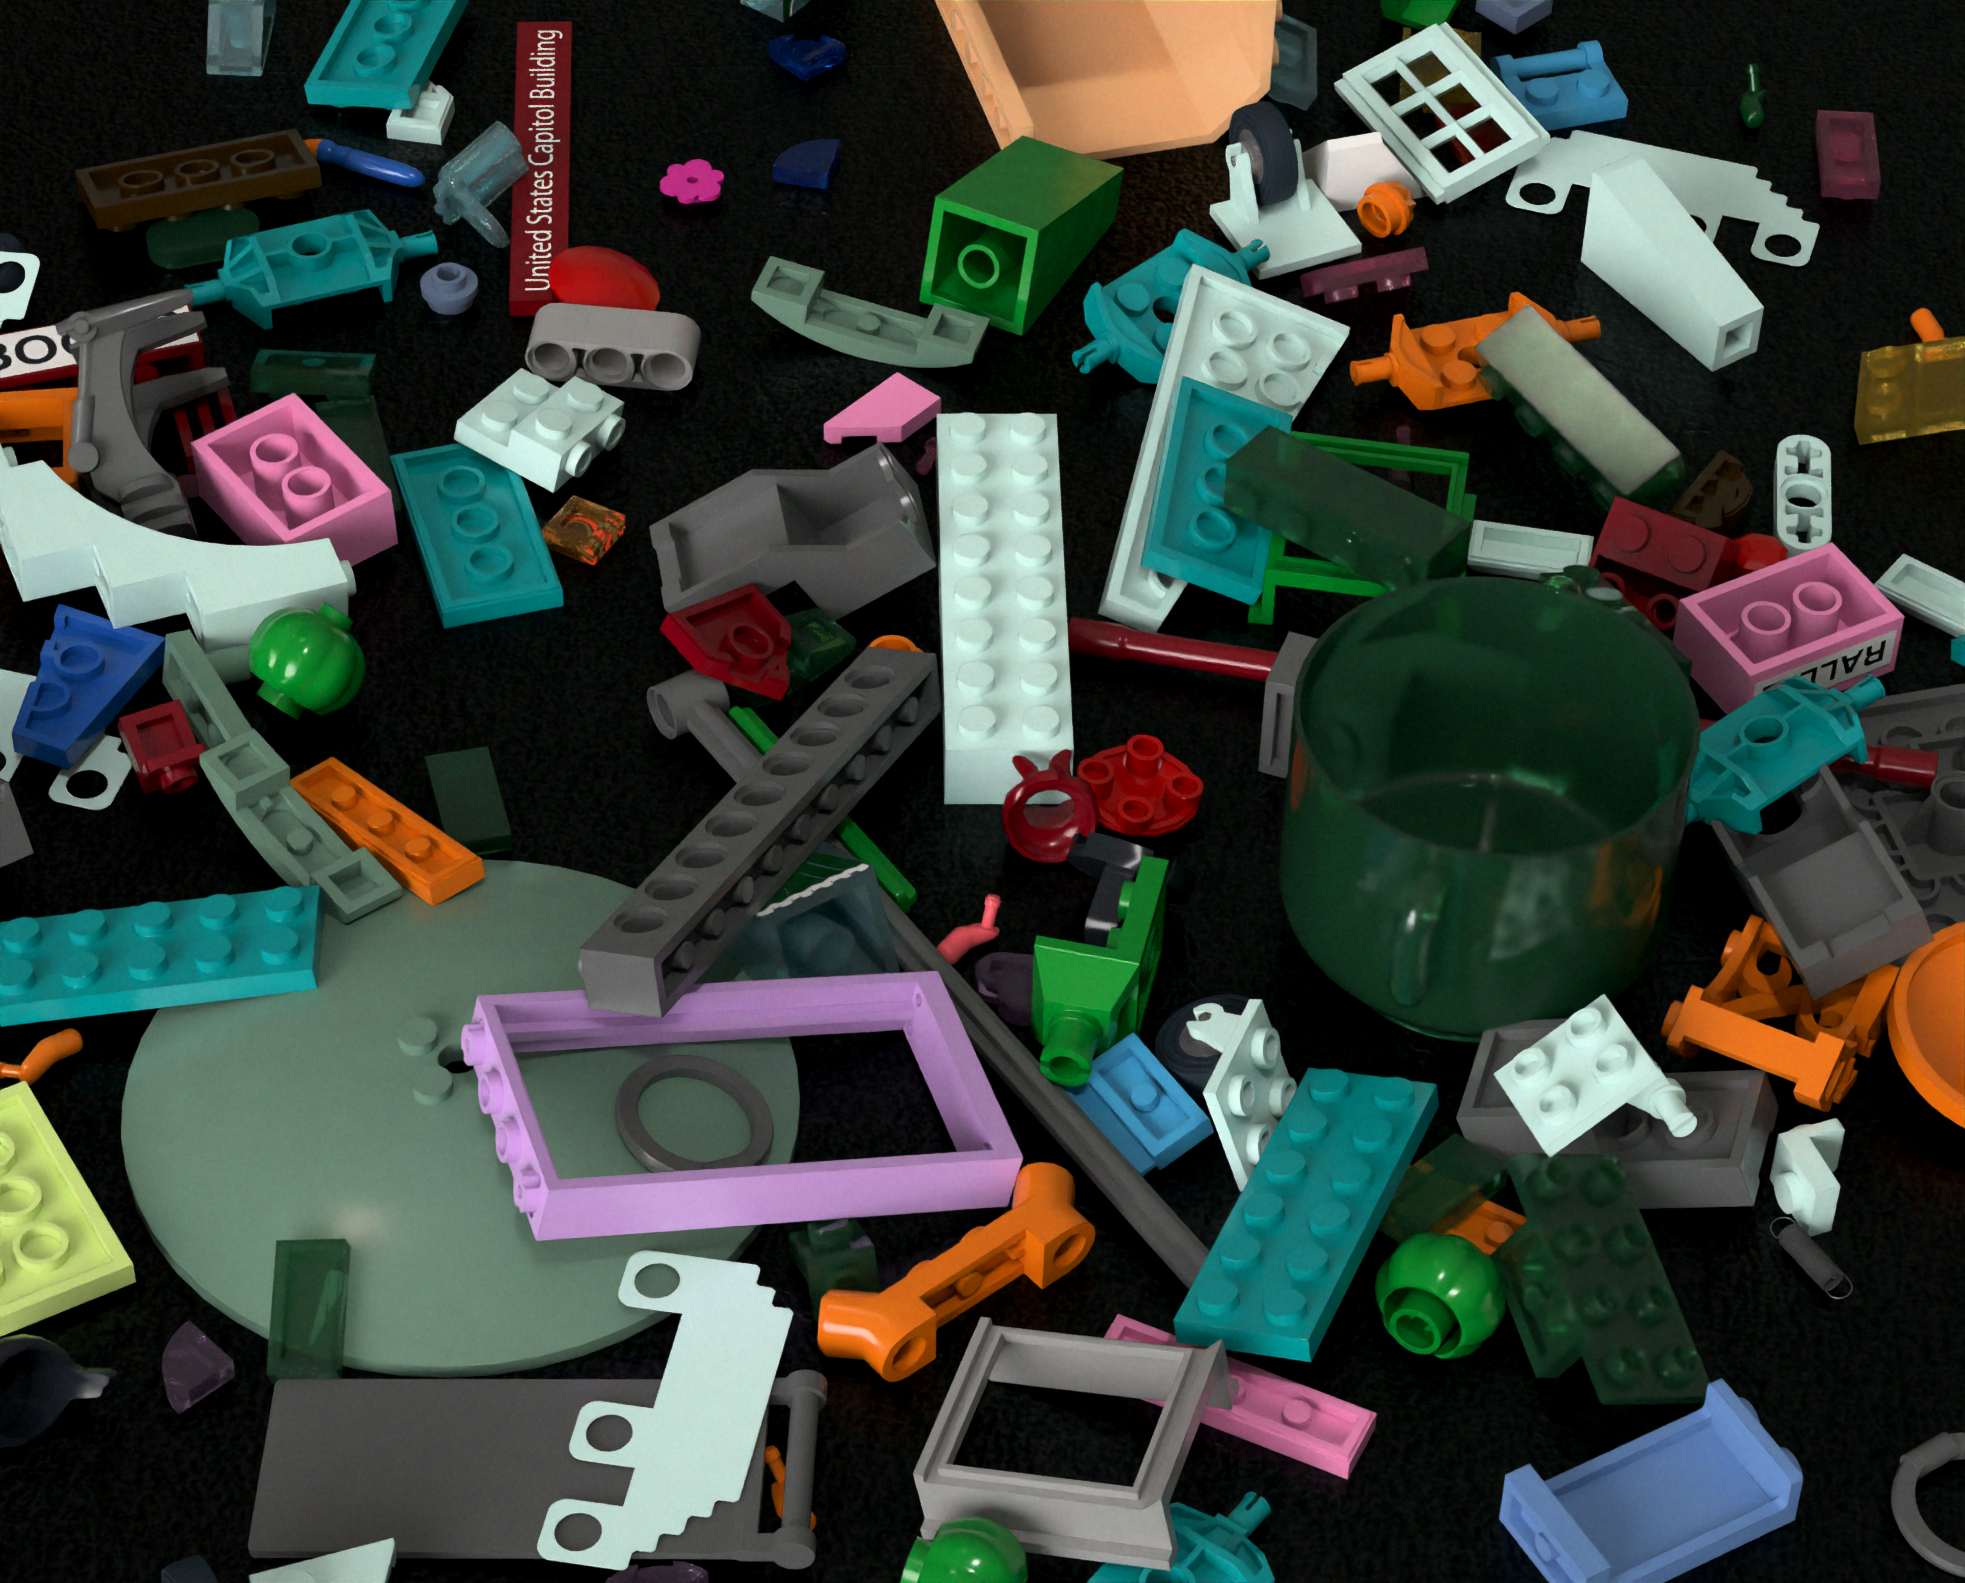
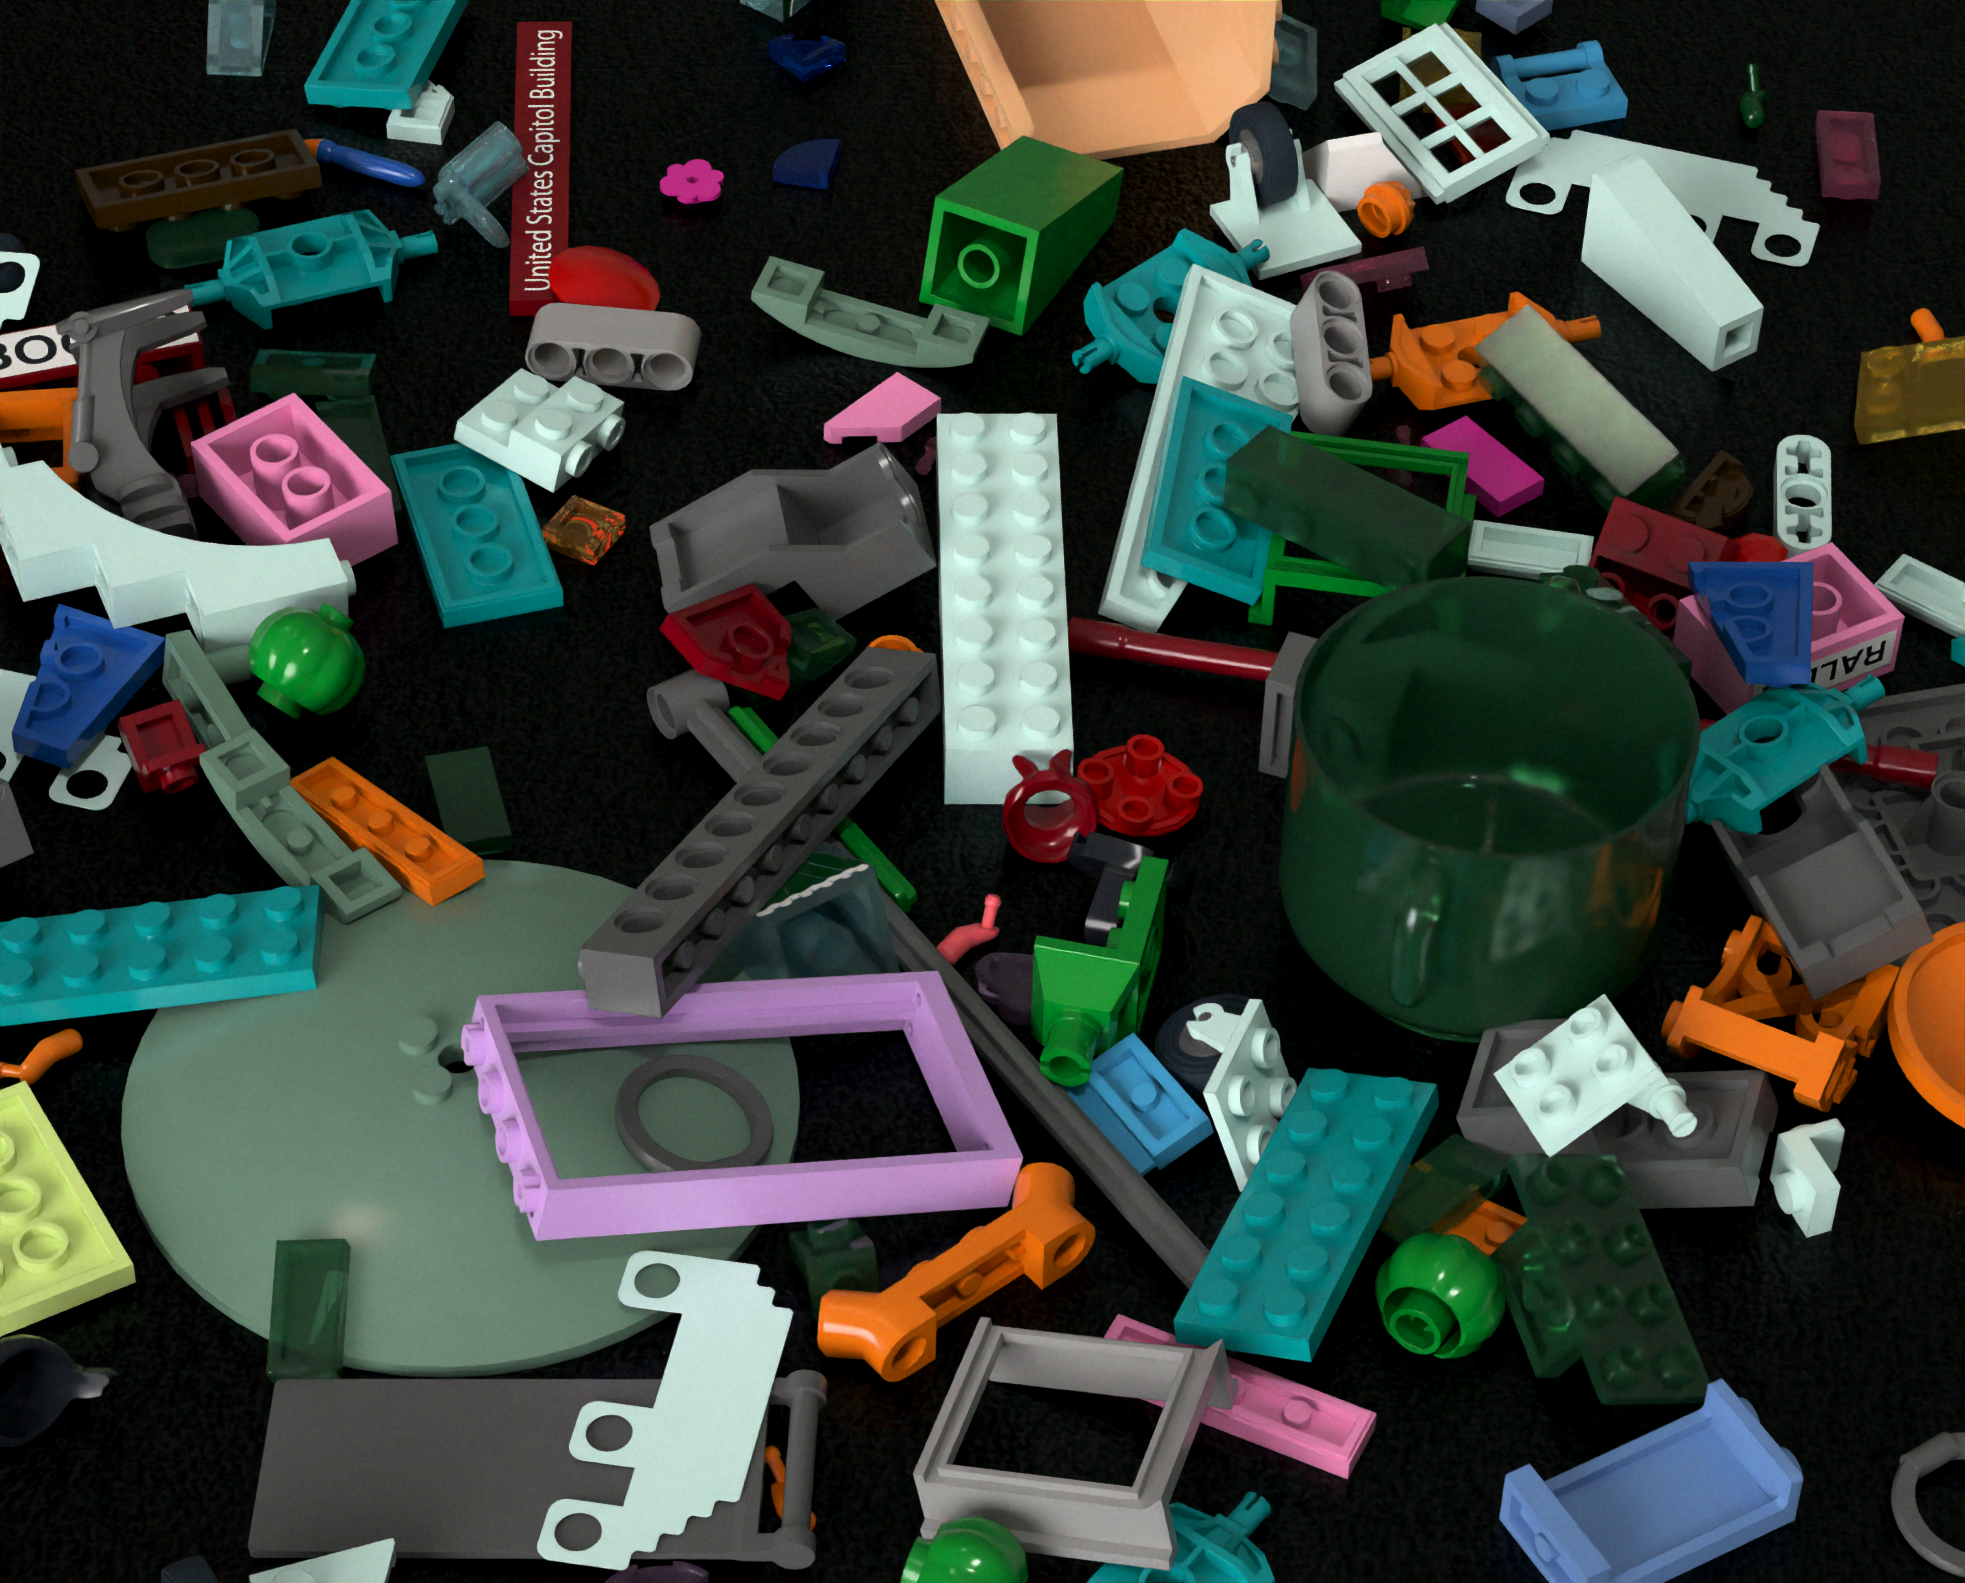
(193, 1367): clear purple tile -> none
(449, 288): sand blue plate -> none
(1330, 354): none -> light grey beam
(1493, 470): none -> dark pink tile
(1760, 616): none -> blue wing
(1811, 1257): dark grey piece -> none

